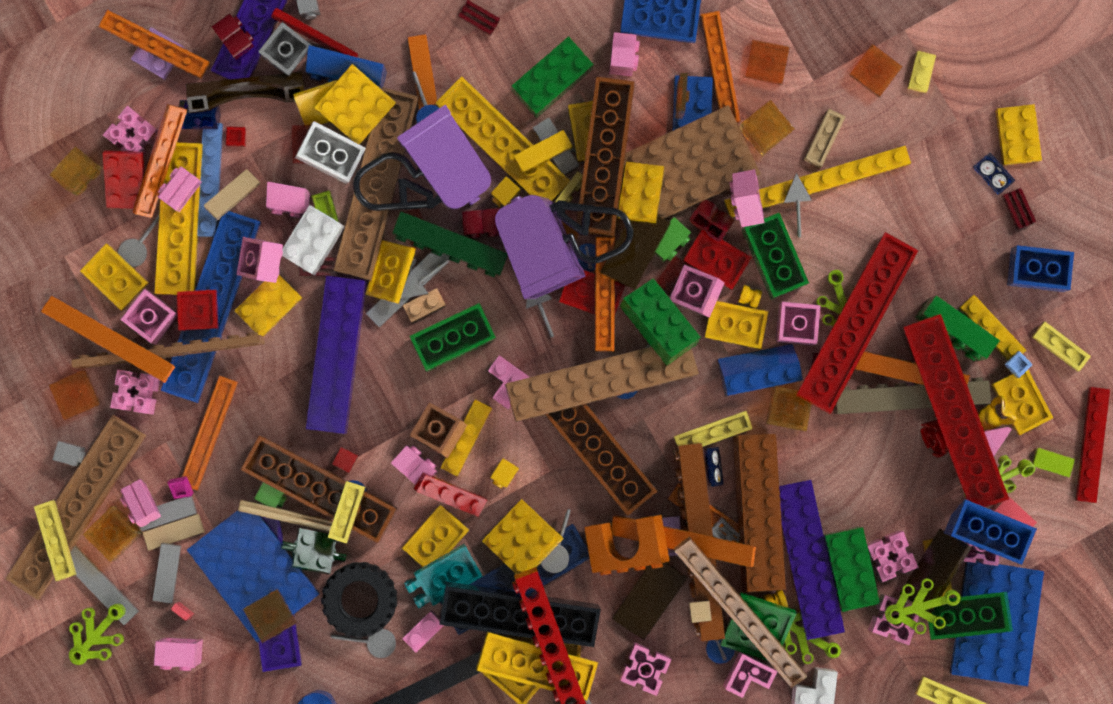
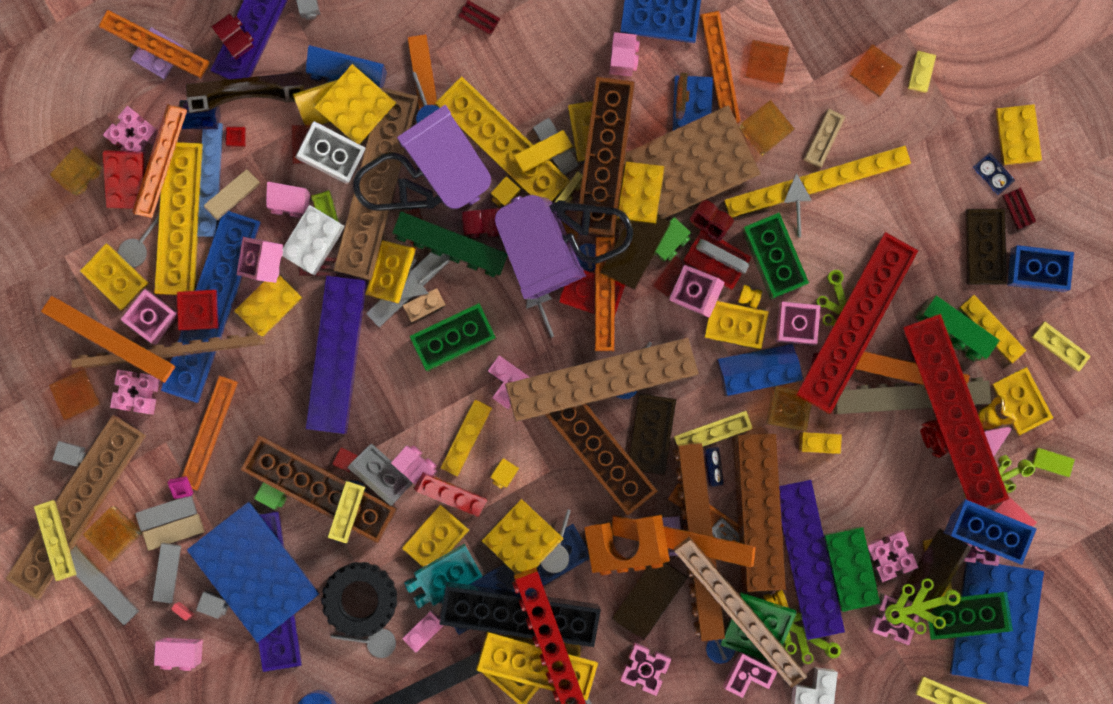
(94, 635): lime plant -> none
(140, 503): bright pink brick -> none
(179, 188): bright pink brick -> none
(212, 605): none -> light grey brick
(270, 615): clear orange plate -> none
(284, 49): light grey slope -> none
(285, 515): tan axle -> none
(311, 33): red axle -> none
(313, 551): plate -> none
(380, 474): none -> light grey plate
(438, 430): nougat brick -> none
(552, 77): green brick -> none
(652, 433): none -> dark brown tile
(660, 321): green brick -> none
(700, 611): tan tile -> none
(722, 256): none -> light grey beam
(746, 198): bright pink brick -> none
(820, 443): none -> yellow brick
(986, 247): none -> dark brown tile
(1018, 364): light blue tile -> none
(1092, 445): red plate -> none

